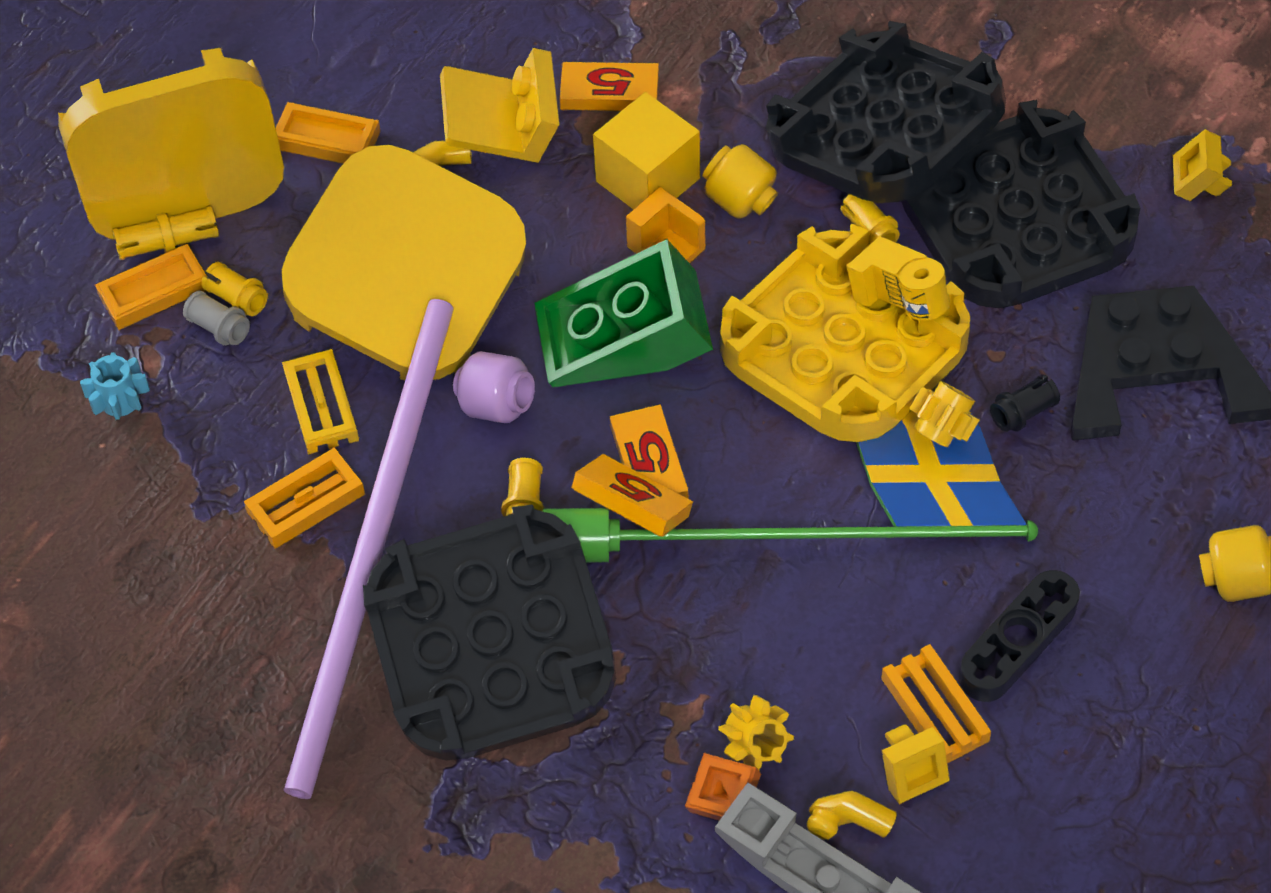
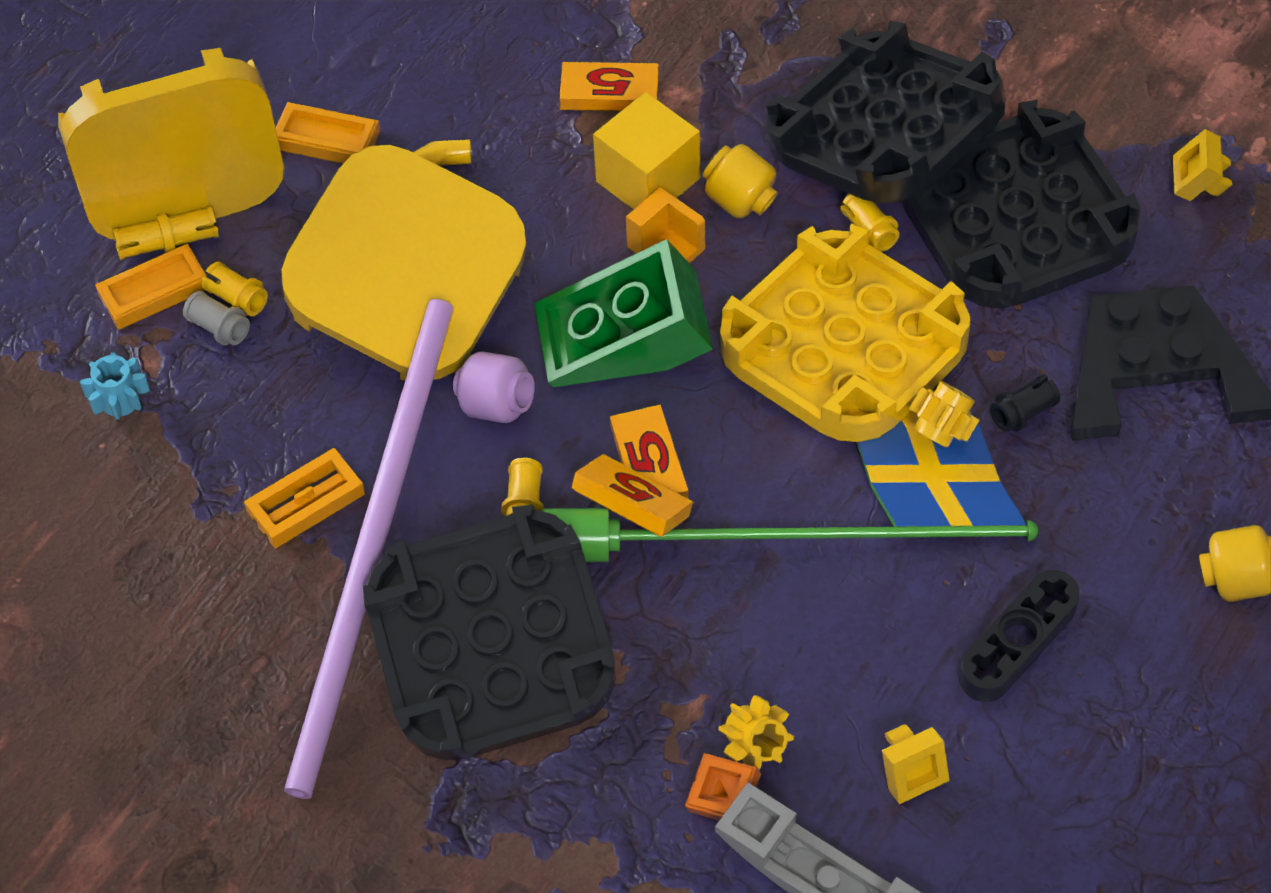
(329, 434): yellow tile -> none
(502, 113): yellow bracket -> none
(847, 808): yellow arm -> none
(900, 278): yellow leg -> none
(913, 667): light orange tile -> none

